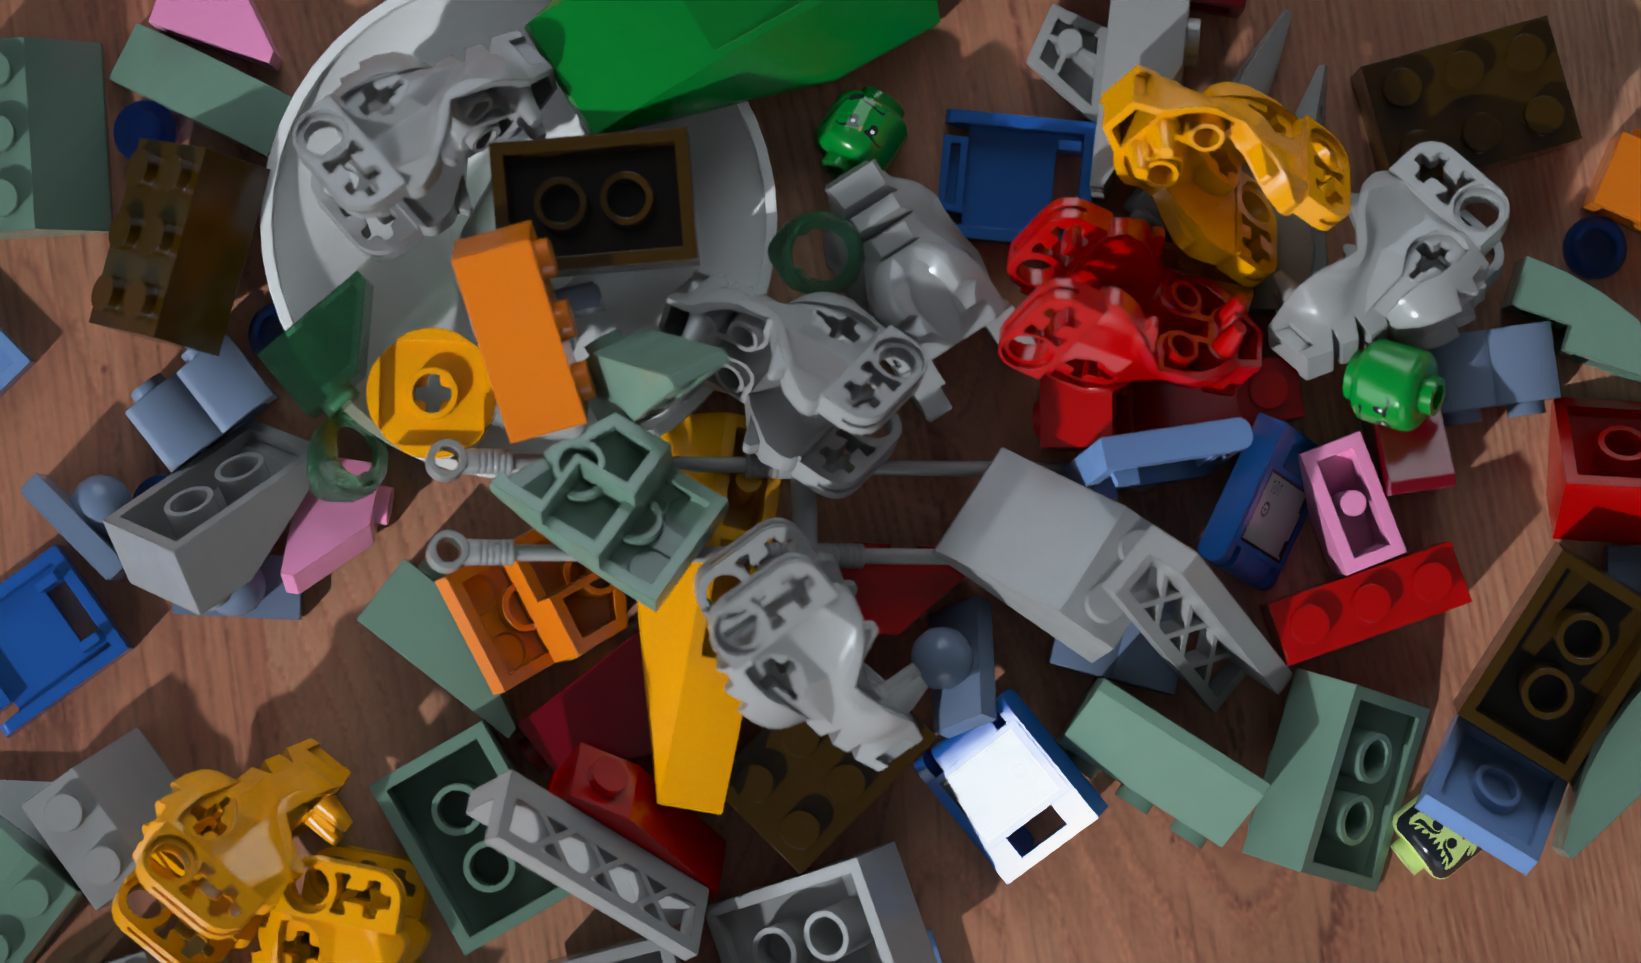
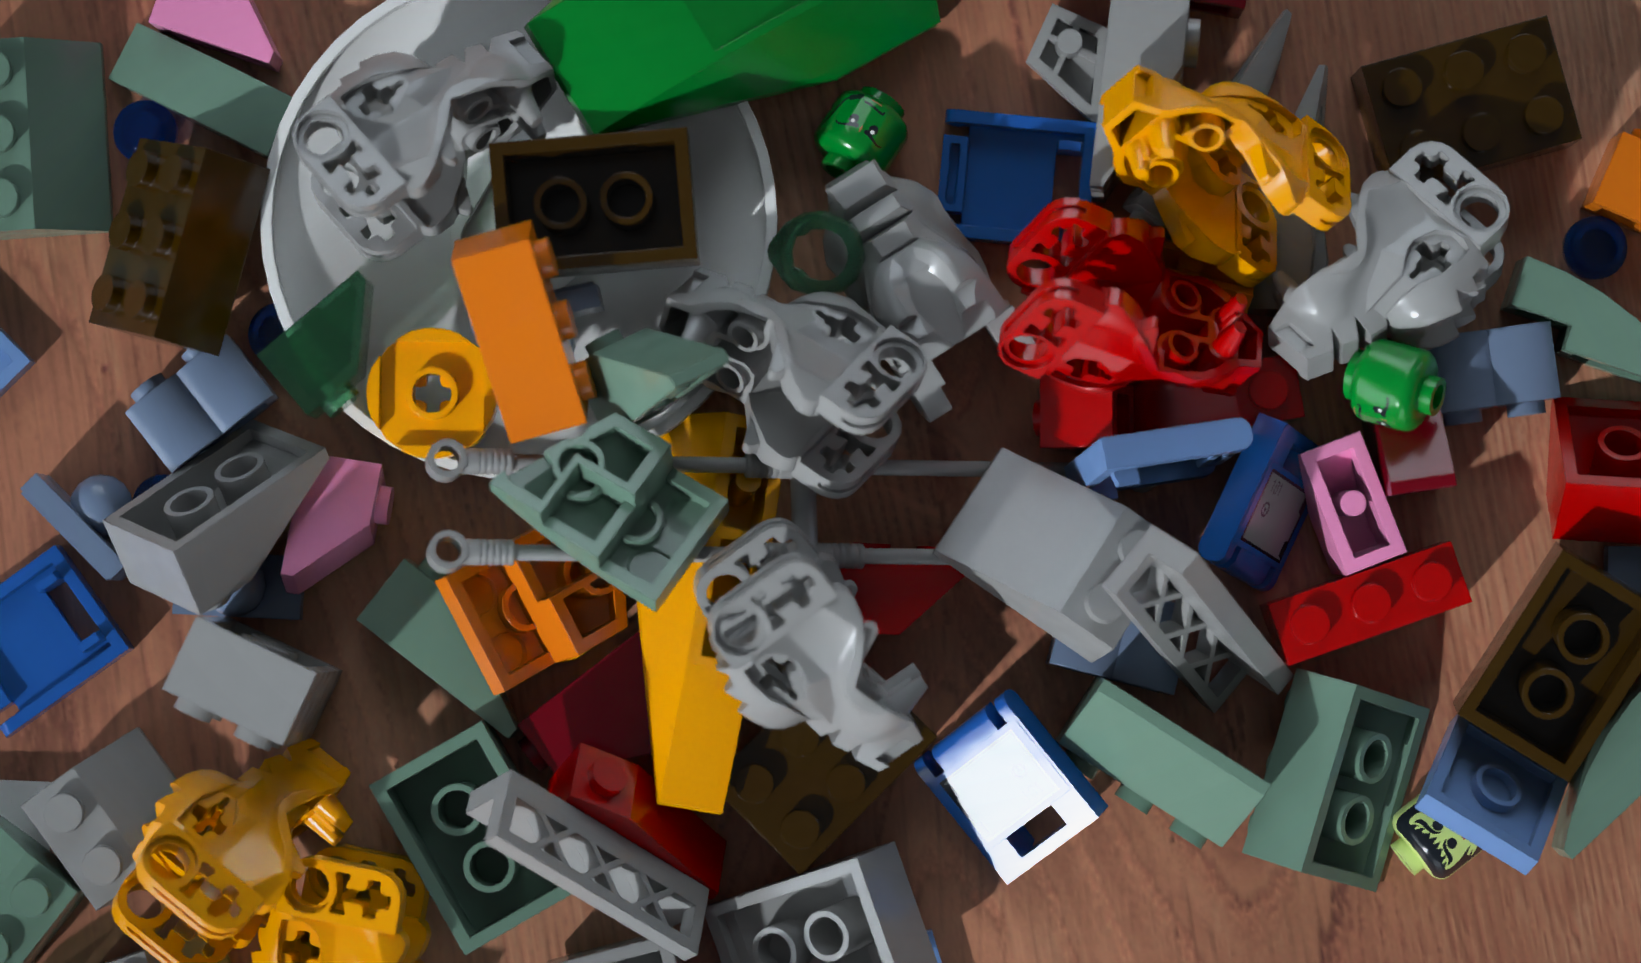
(251, 681): none -> light grey brick
(327, 476): clear green piece -> none
(959, 666): sand blue tile -> none

